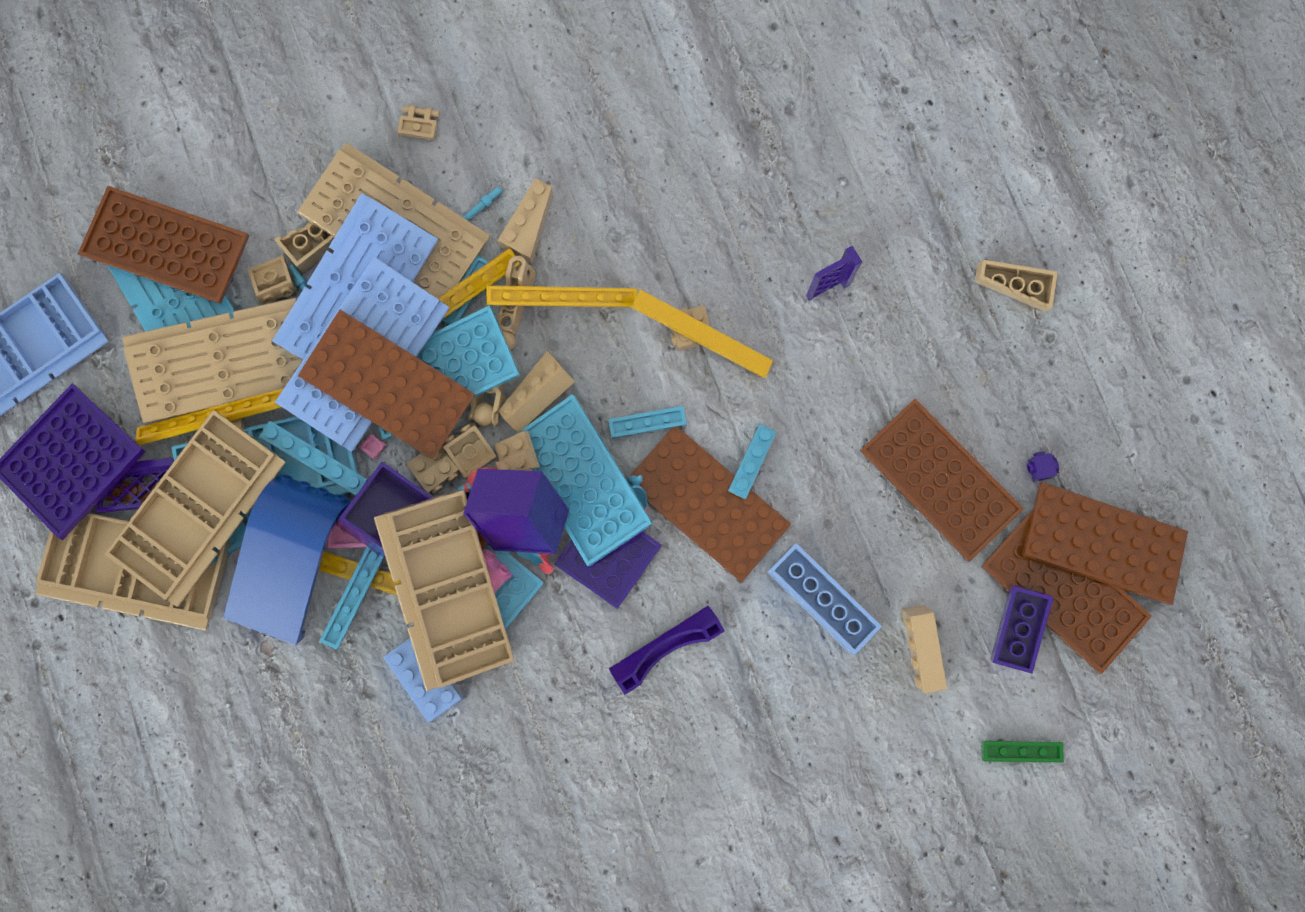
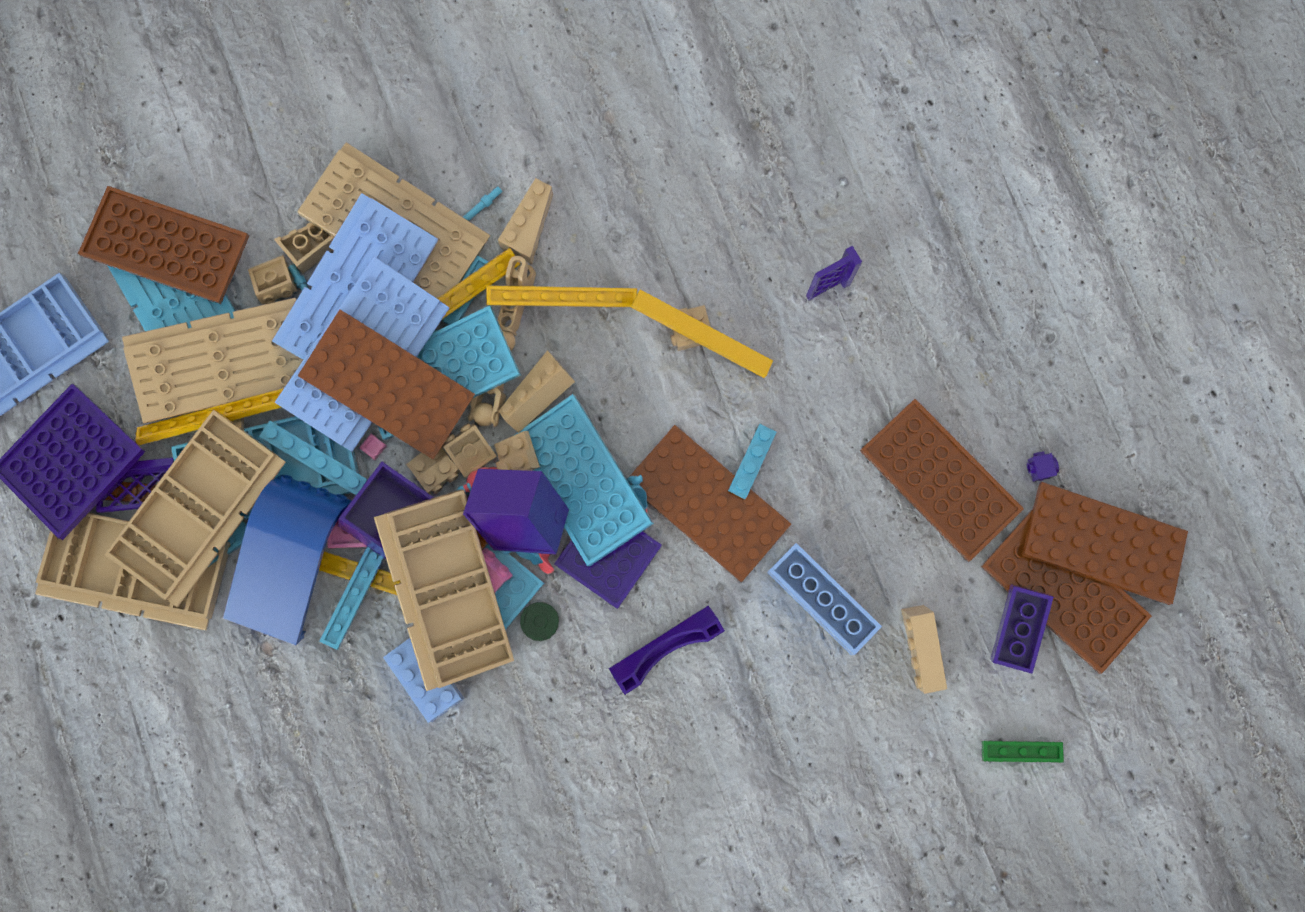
(418, 127): tan plate -> none
(539, 621): none -> dark green tile
(647, 422): medium azure plate -> none
(1019, 282): tan wedge -> none

